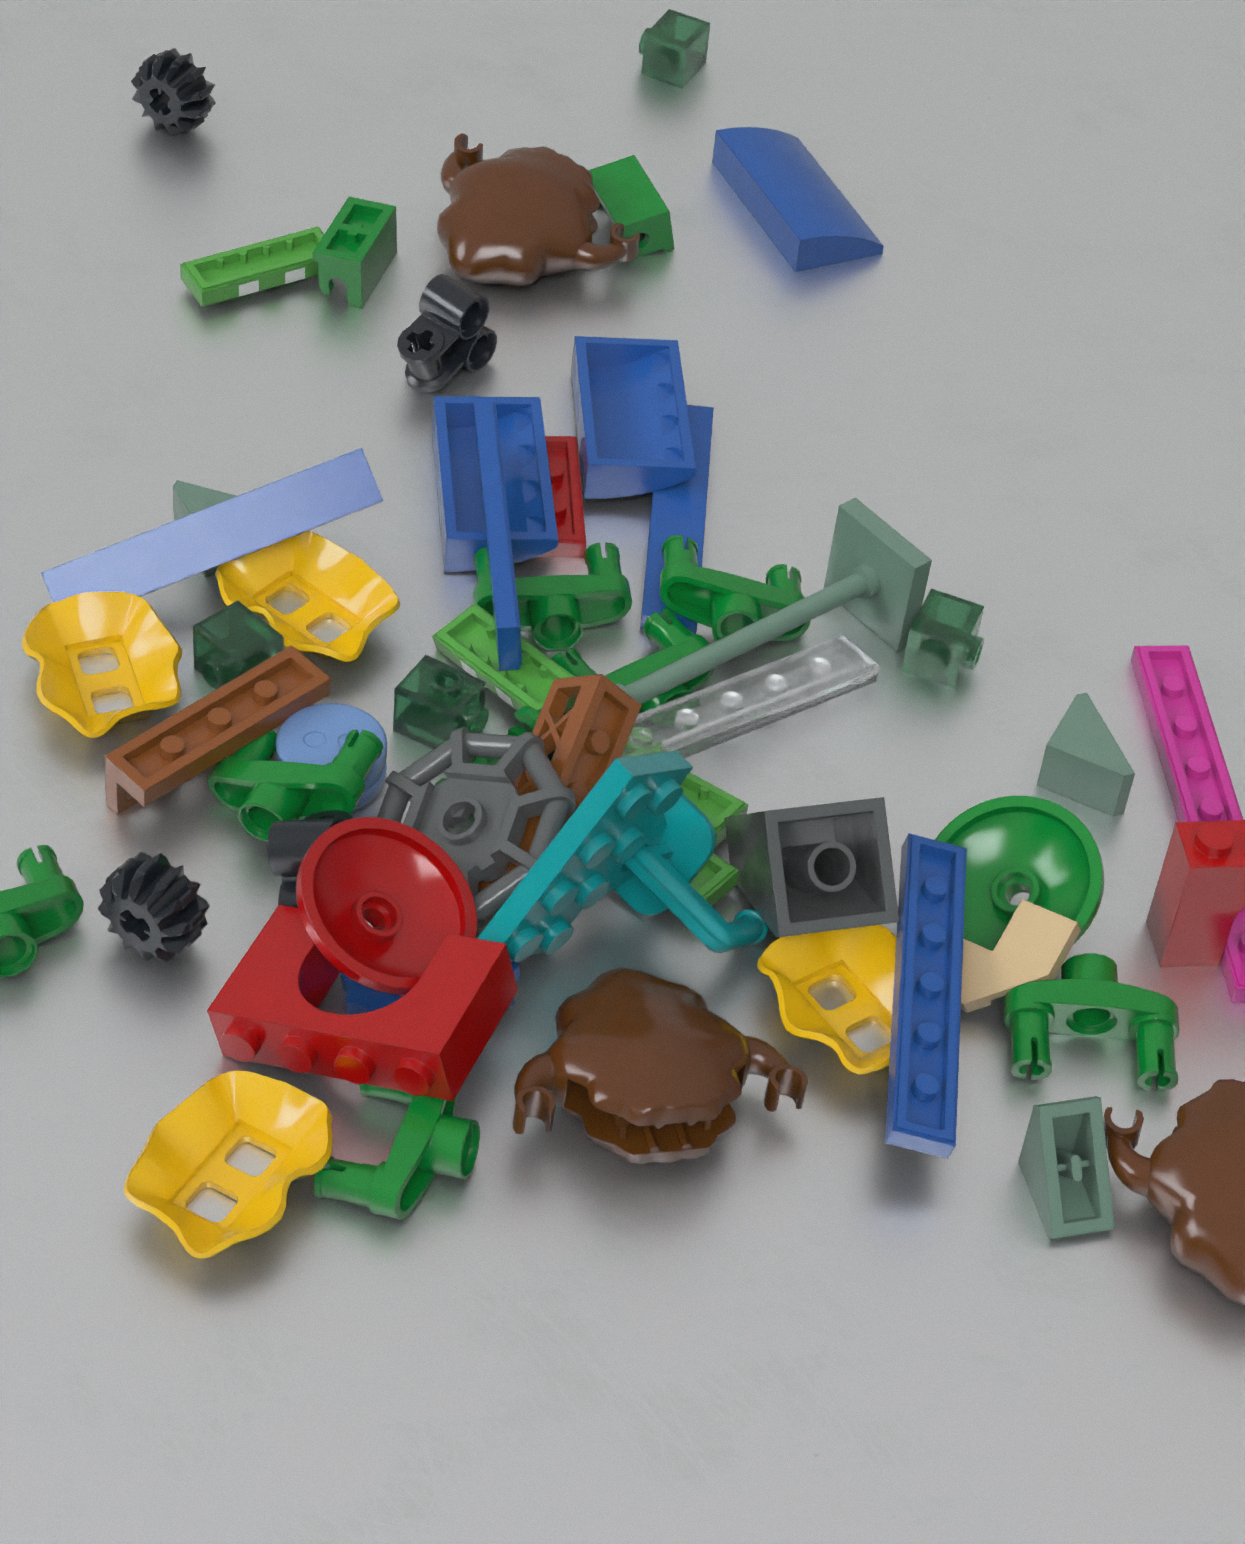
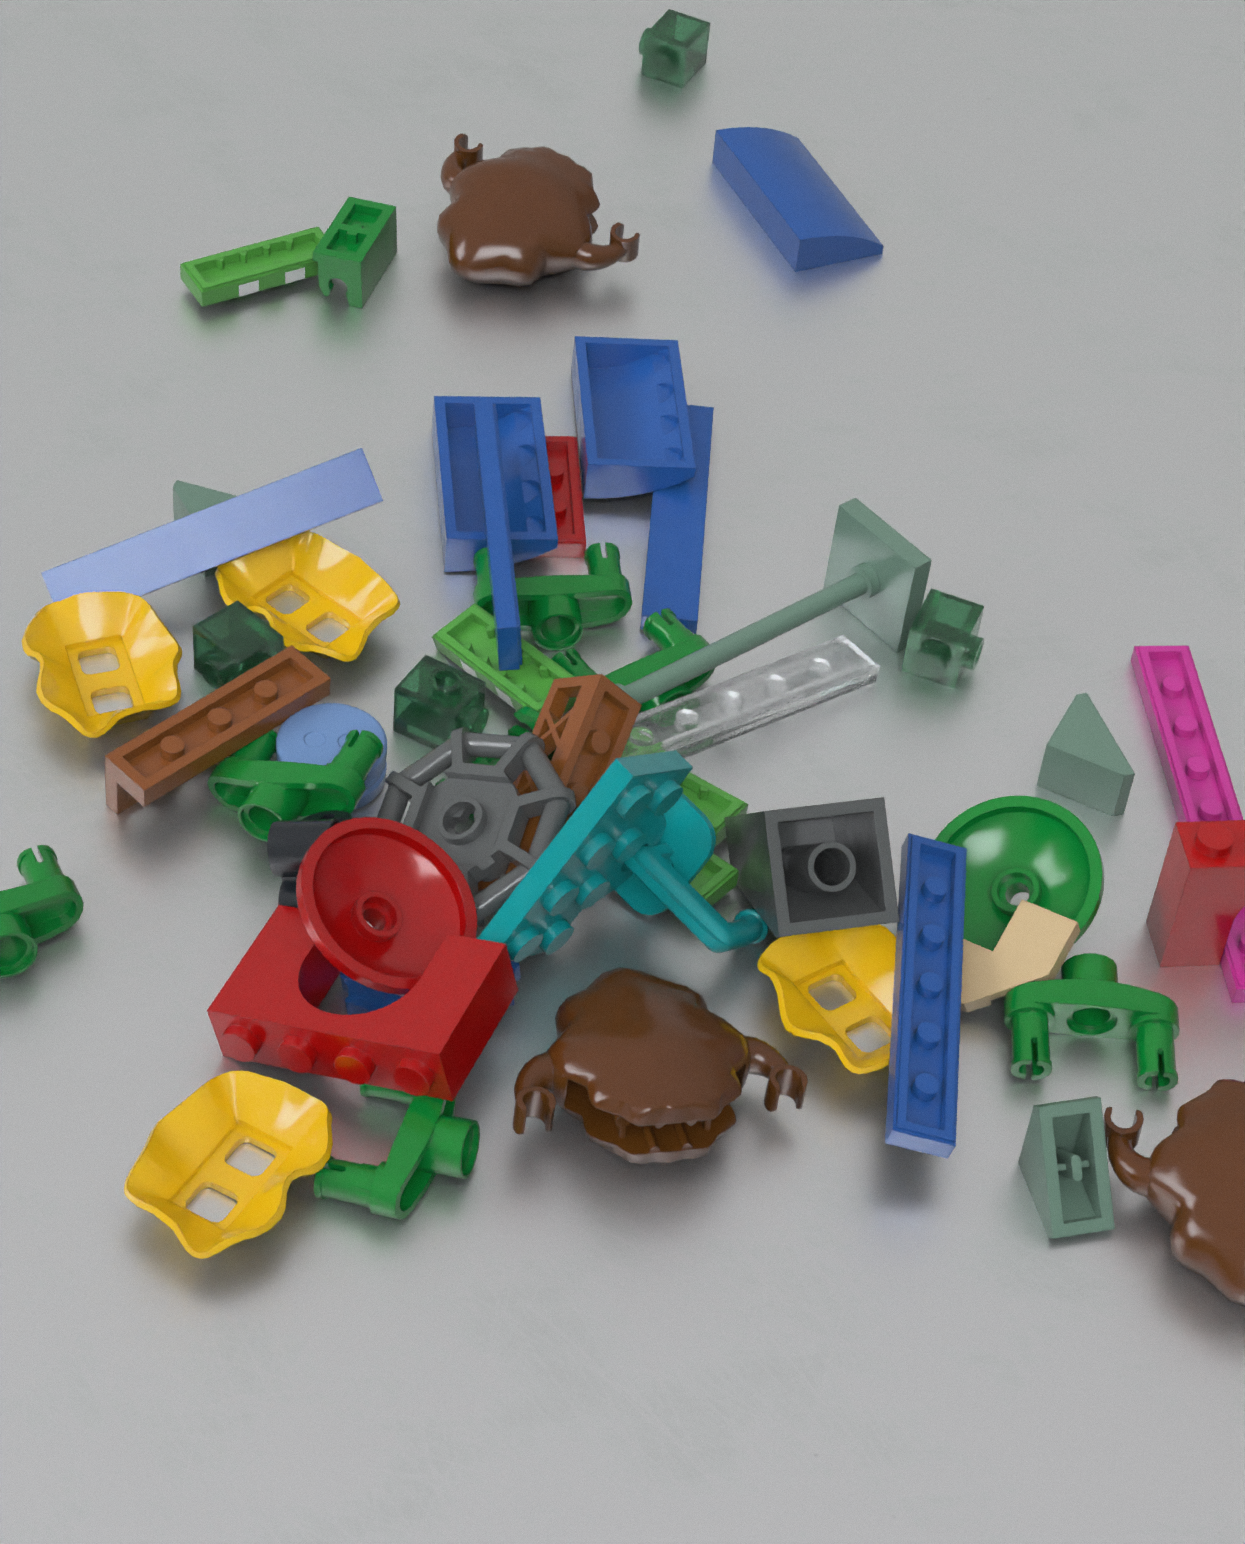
(153, 907): black gear -> none
(173, 91): black gear -> none
(446, 335): black piece -> none
(634, 202): green hinge -> none
(721, 598): green connector -> none

